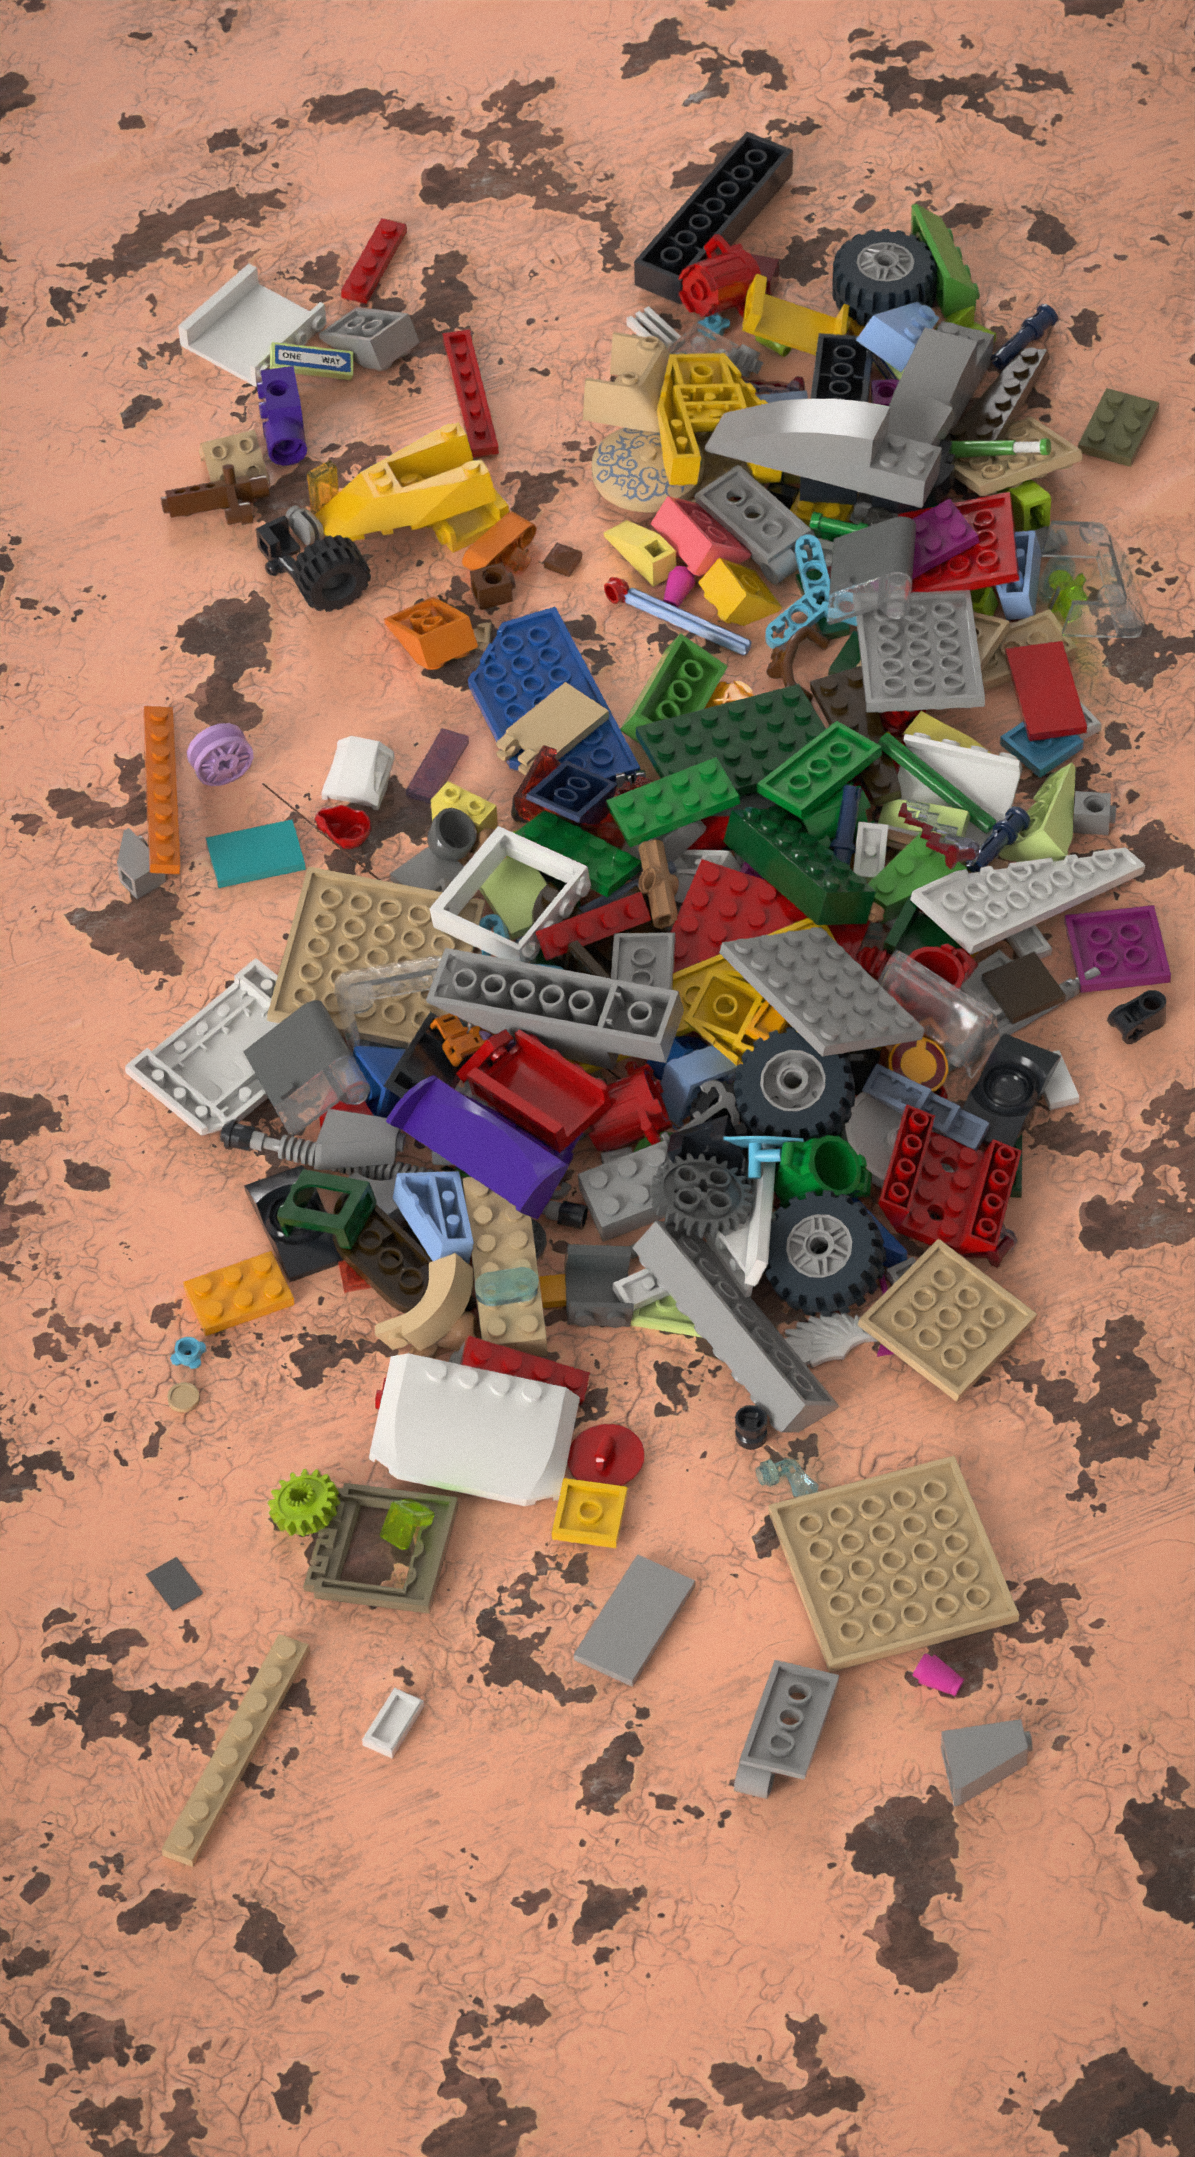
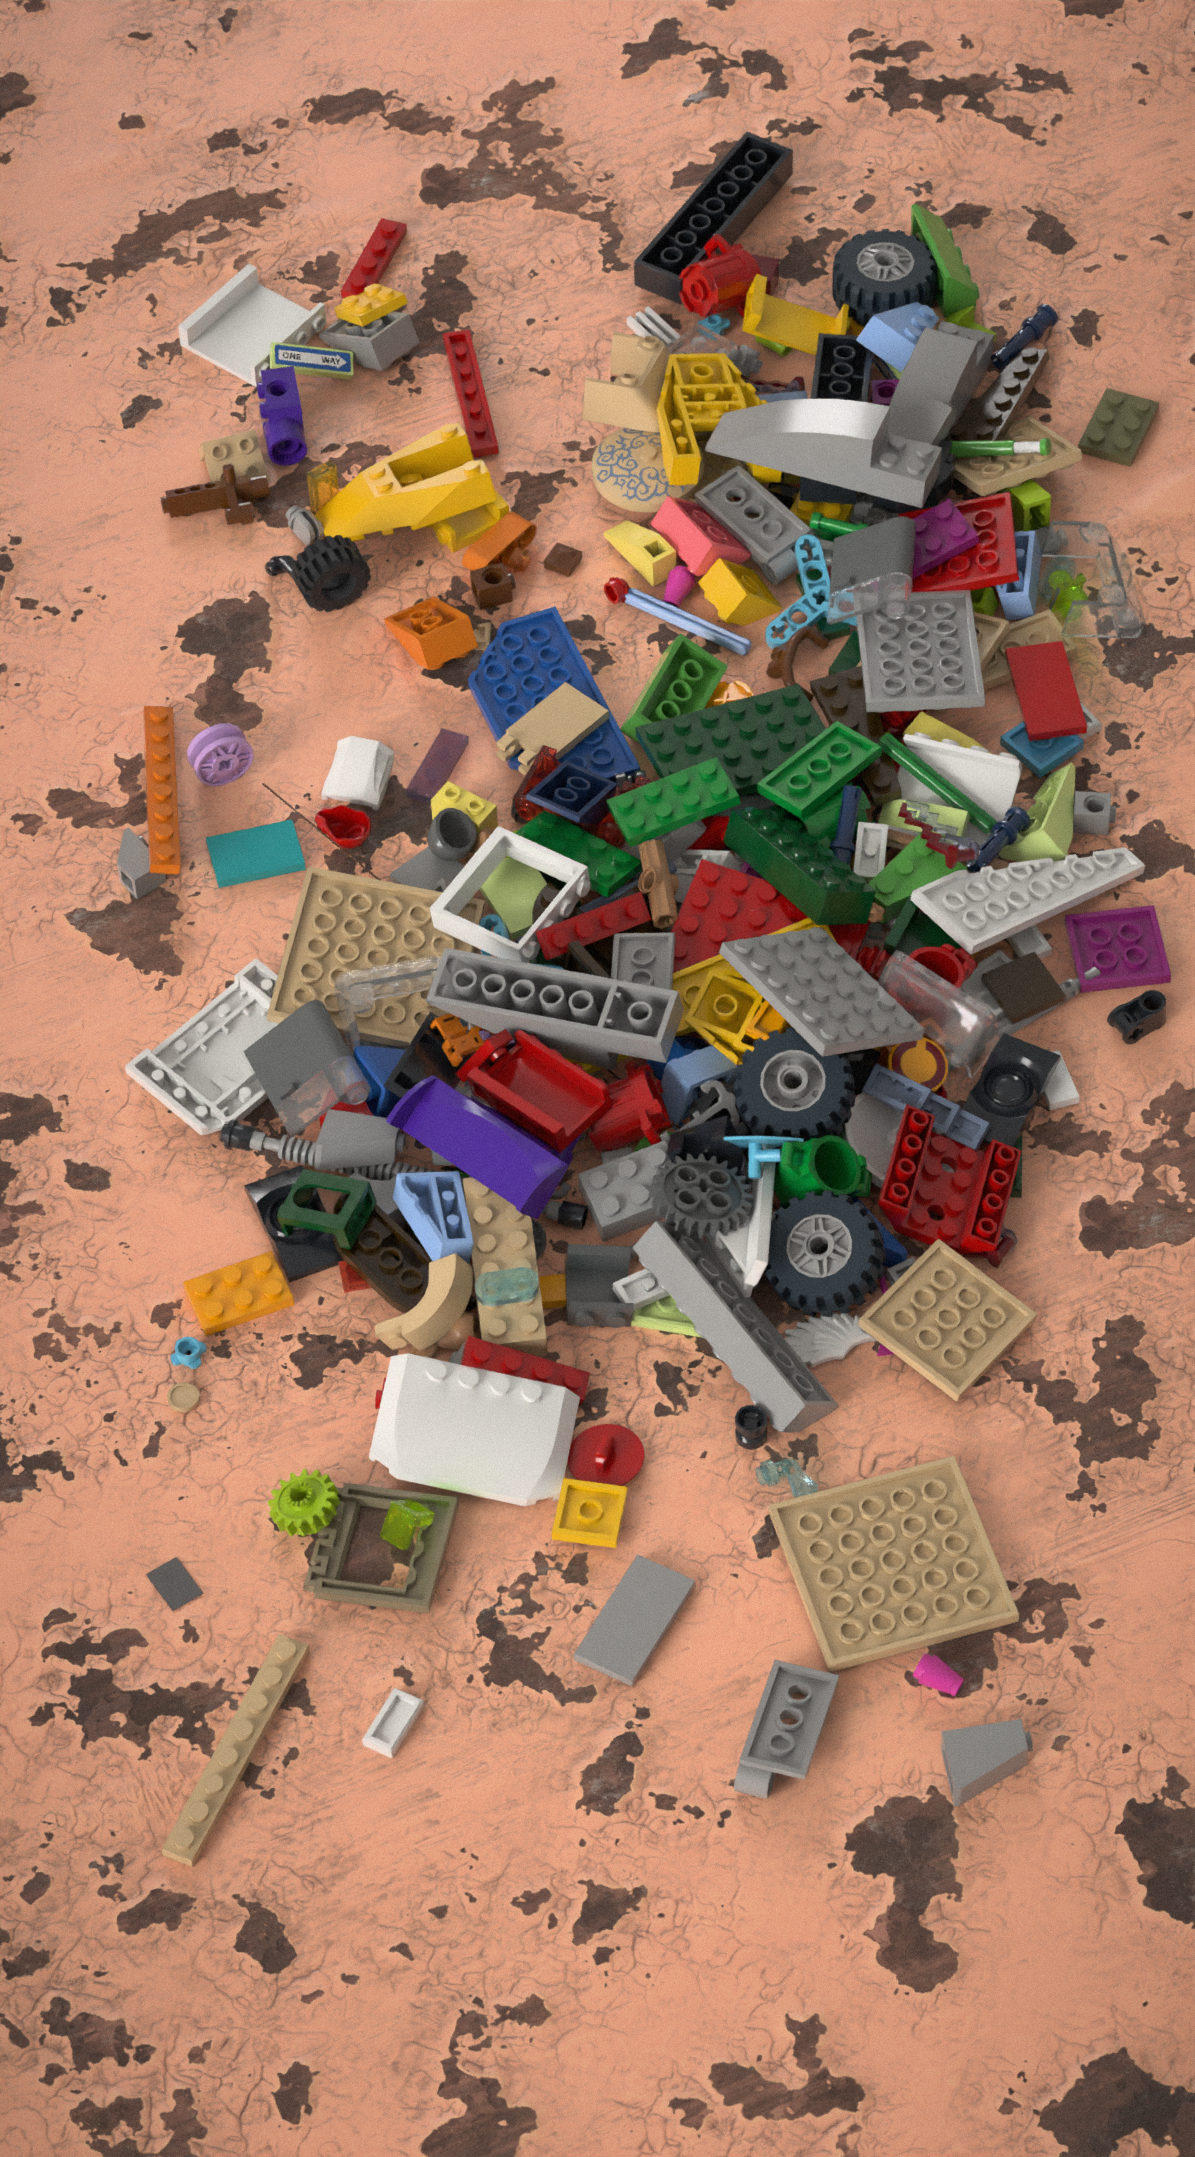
(275, 539): black panel -> none
(370, 305): none -> yellow plate

